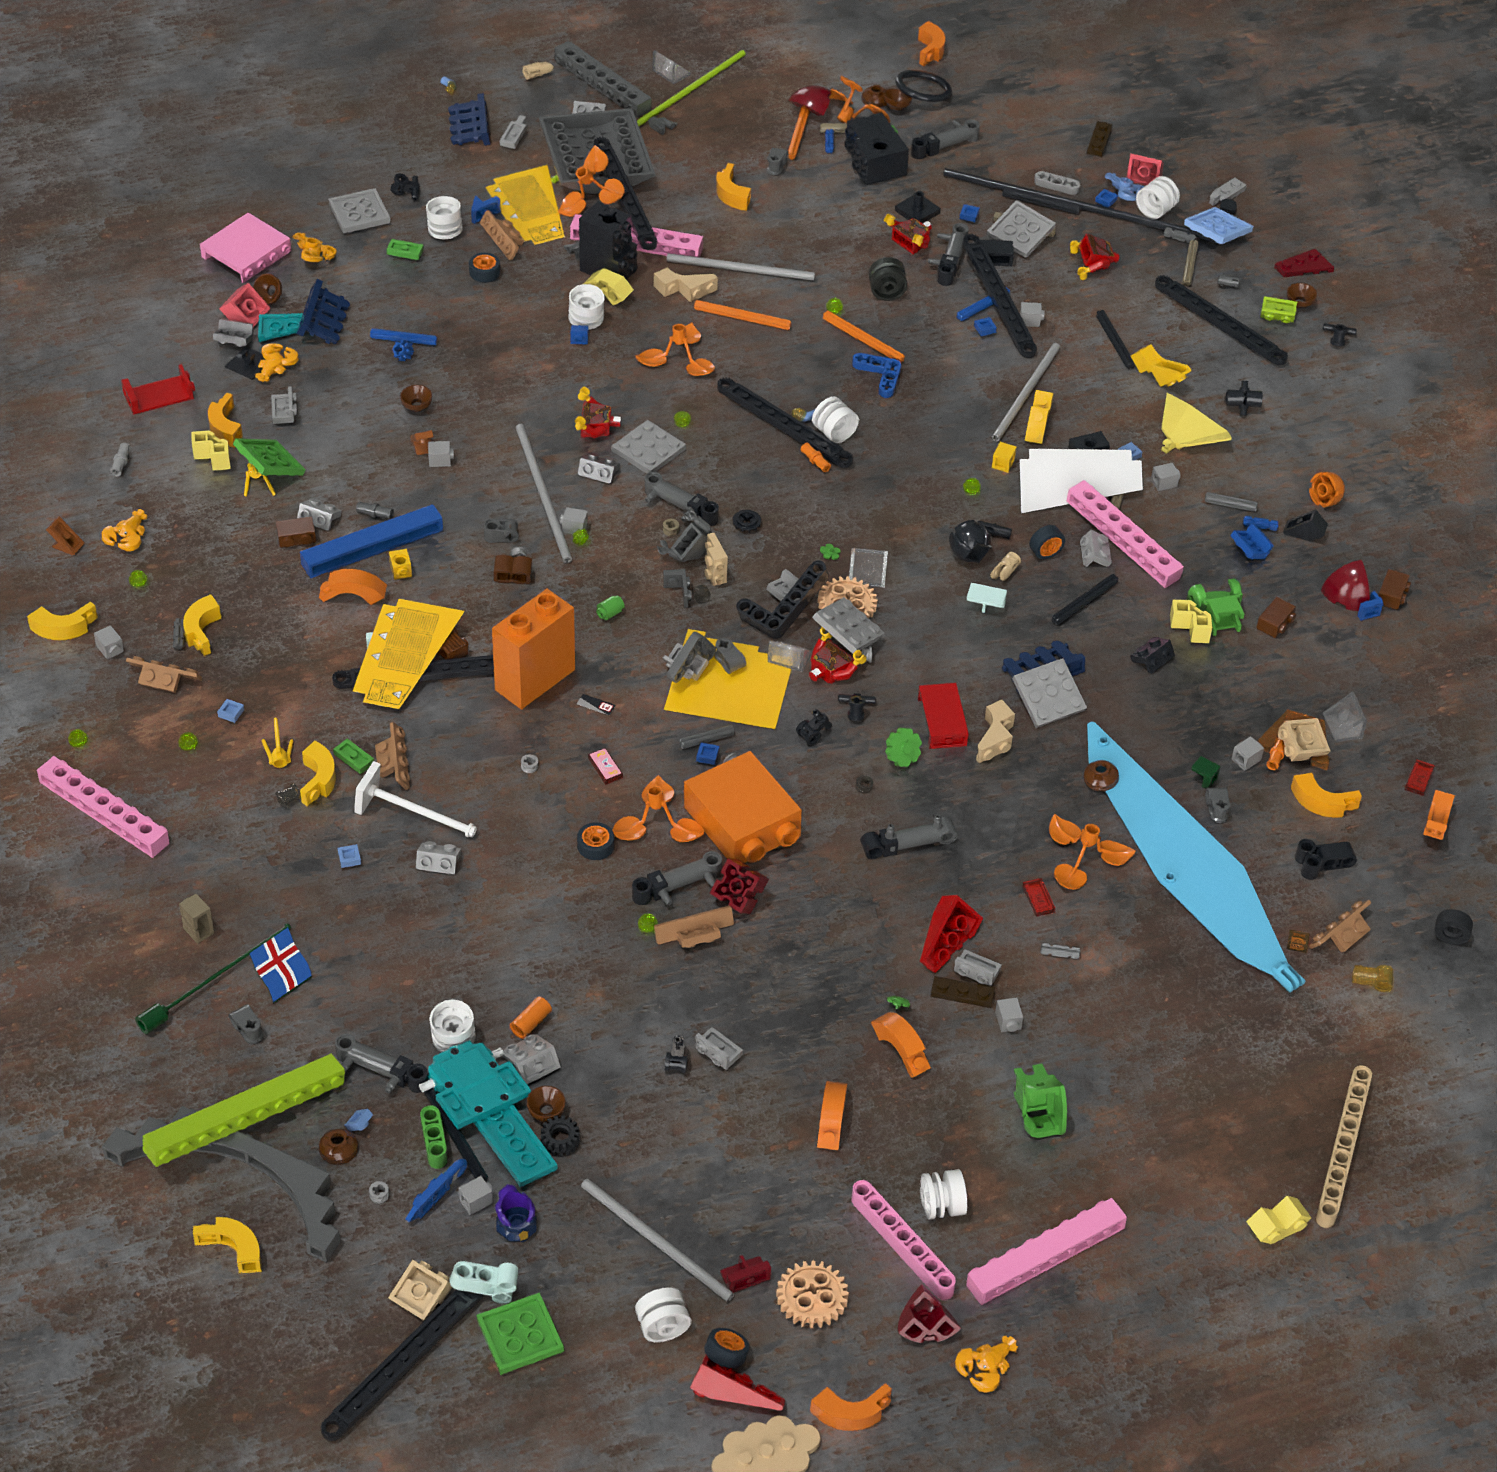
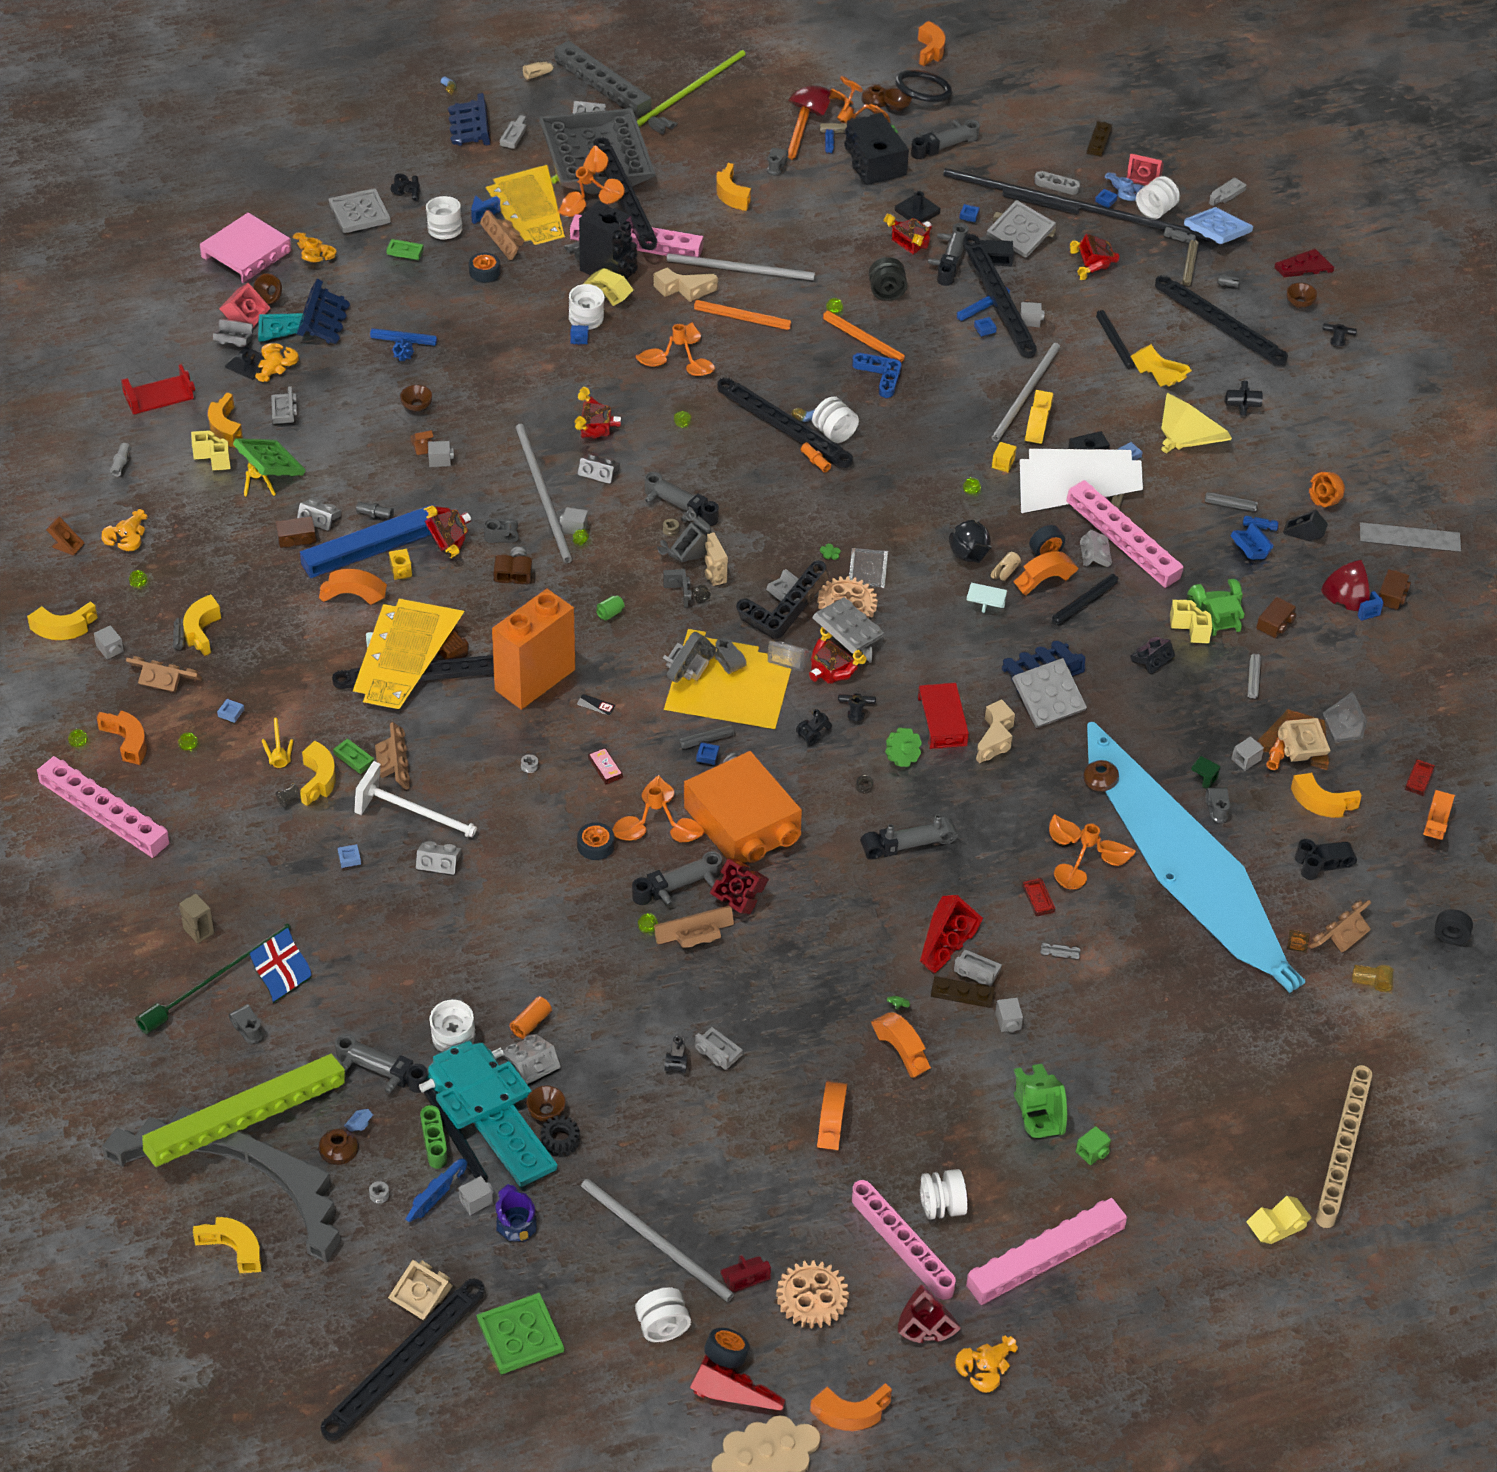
(126, 725): none -> orange arch
(447, 528): none -> torso
(499, 1280): light aqua piece -> none
(648, 447): light grey plate -> none
(668, 69): clear slope -> none
(747, 515): black gear -> none
(997, 530): black axle -> none
(1045, 566): none -> orange arch
(1093, 1145): none -> bright green brick
(1165, 476): light grey brick -> none
(1228, 206): black tile -> none
(1254, 674): none -> light grey axle
(1278, 309): lime bracket -> none
(1410, 536): none -> flat silver sticker

